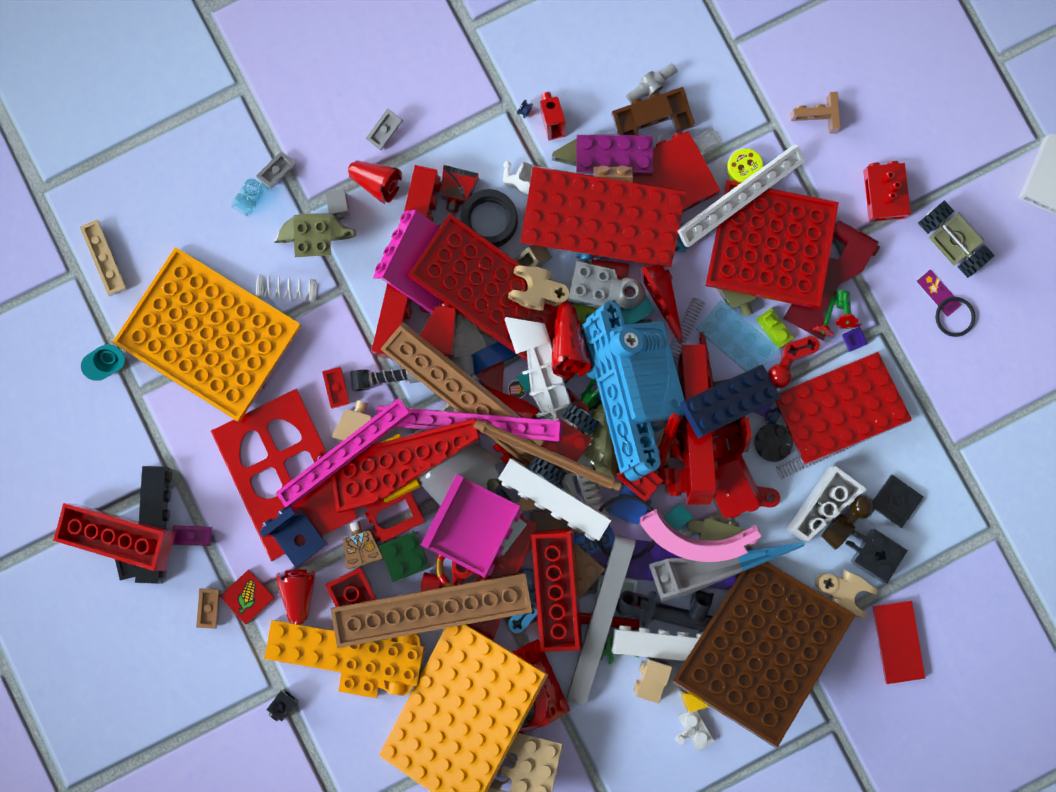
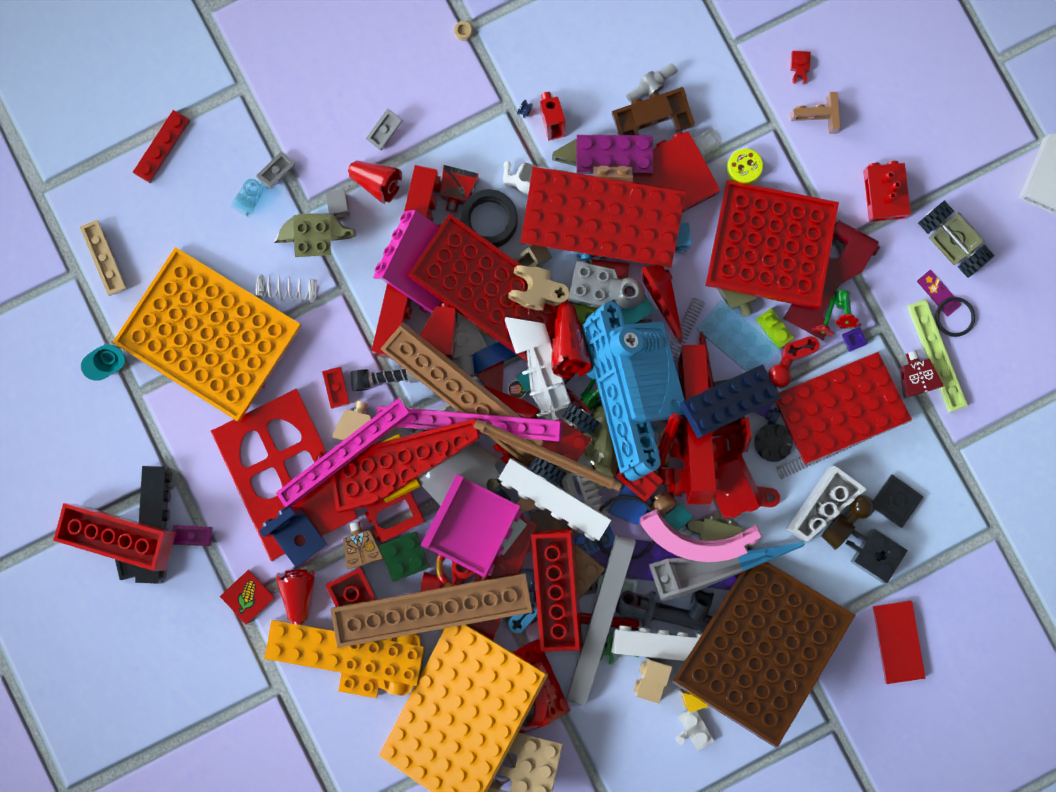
(161, 146): none -> red plate
(208, 608): medium nougat plate -> none
(290, 702): black brick -> none
(463, 31): none -> tan tile
(663, 503): none -> medium nougat cone
(741, 195): white plate -> none
(800, 63): none -> red plate
(845, 589): tan piece -> none
(918, 376): none -> dark red torso
(937, 353): none -> yellowish green tile

